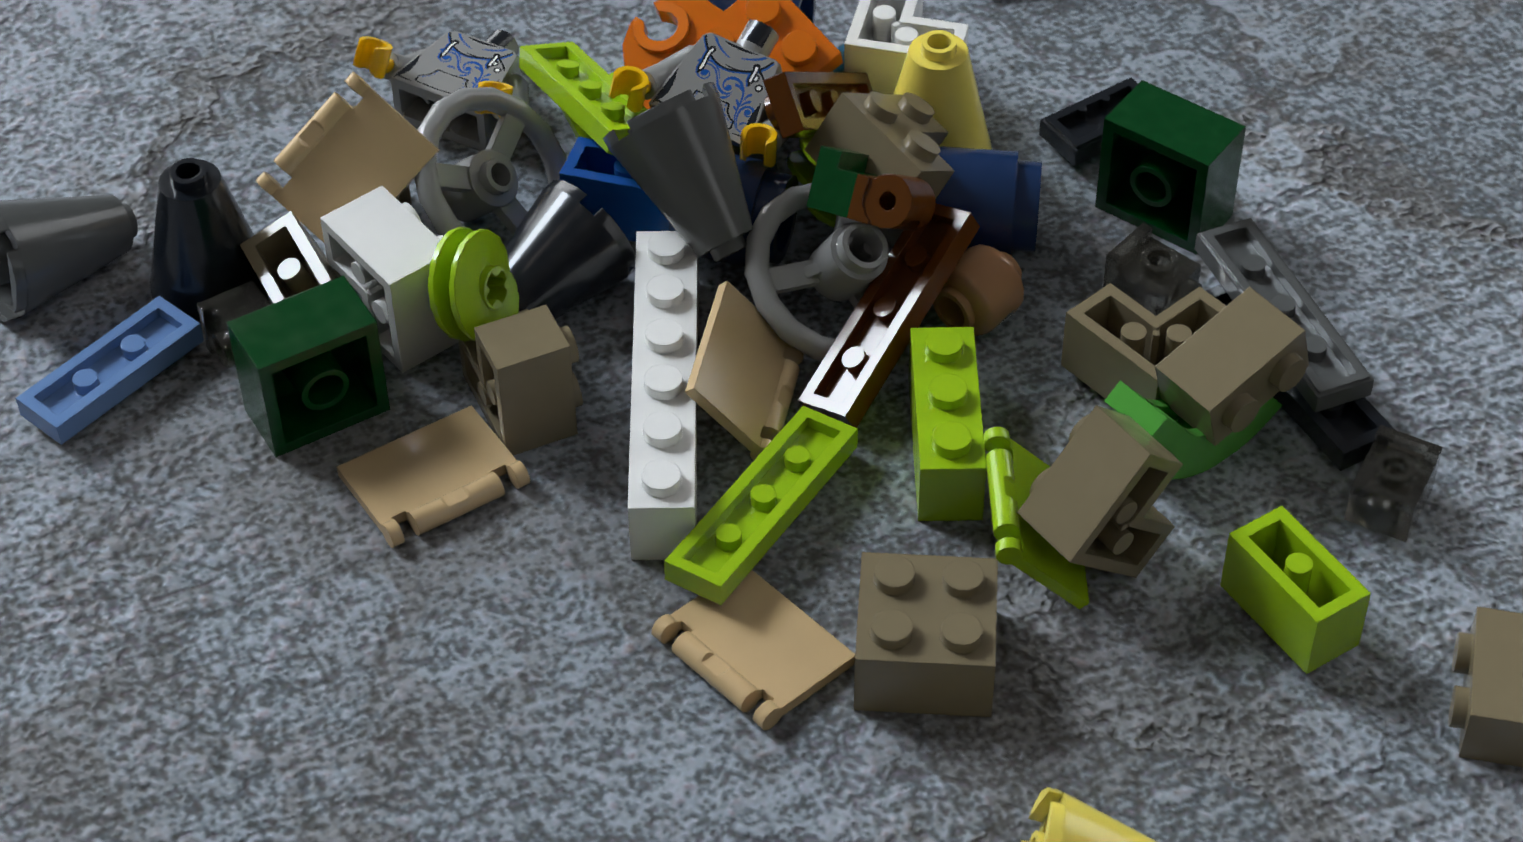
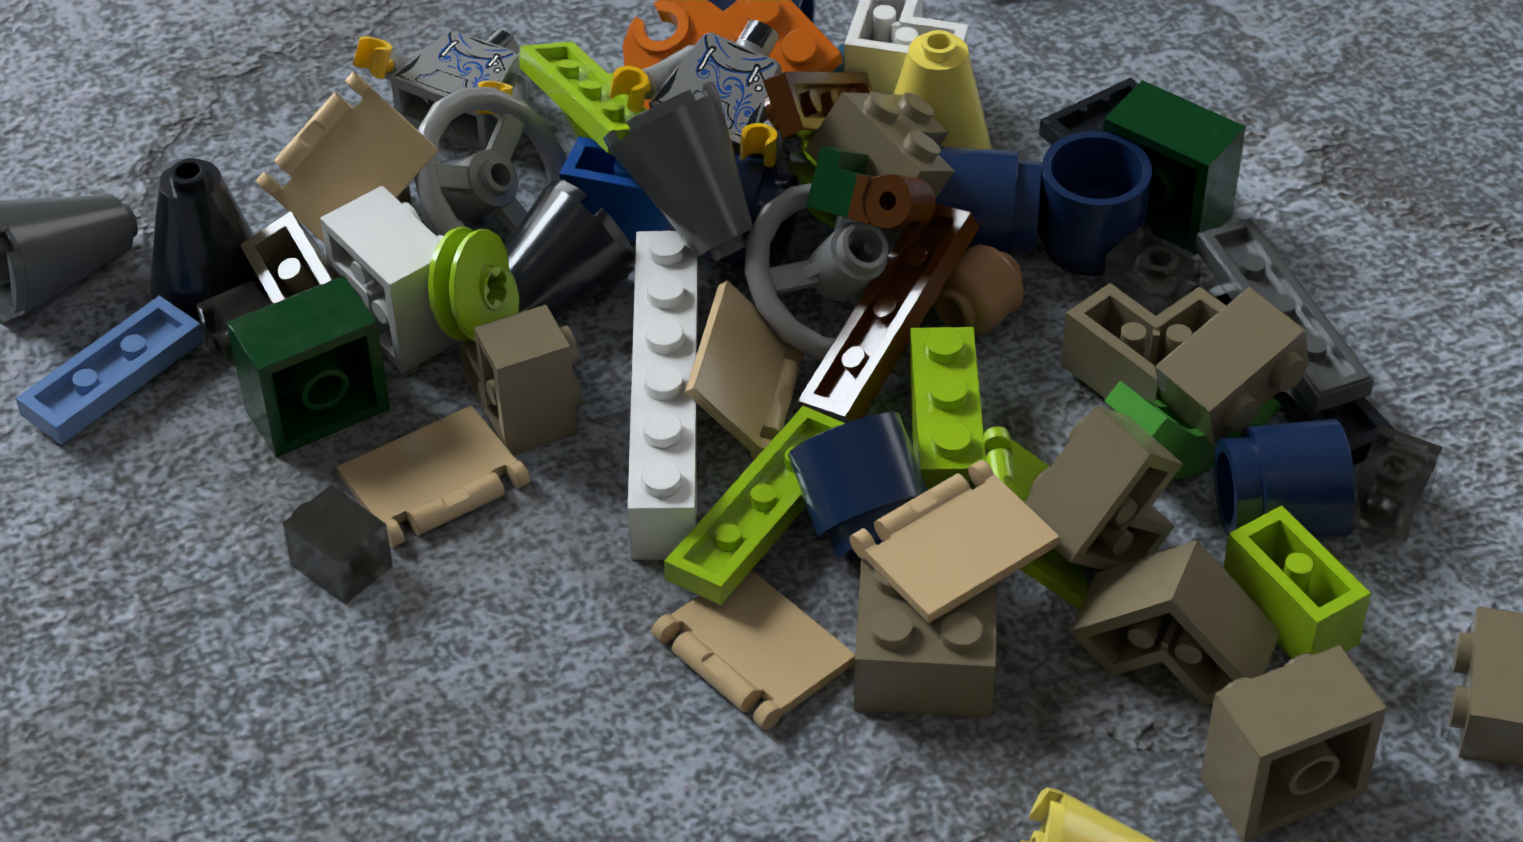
(337, 544): none -> clear smoke brick
(856, 477): none -> dark blue piece
(955, 541): none -> tan piece
(1091, 198): none -> dark blue piece
(1176, 612): none -> dark tan brick
(1290, 466): none -> dark blue piece
(1291, 742): none -> dark tan brick

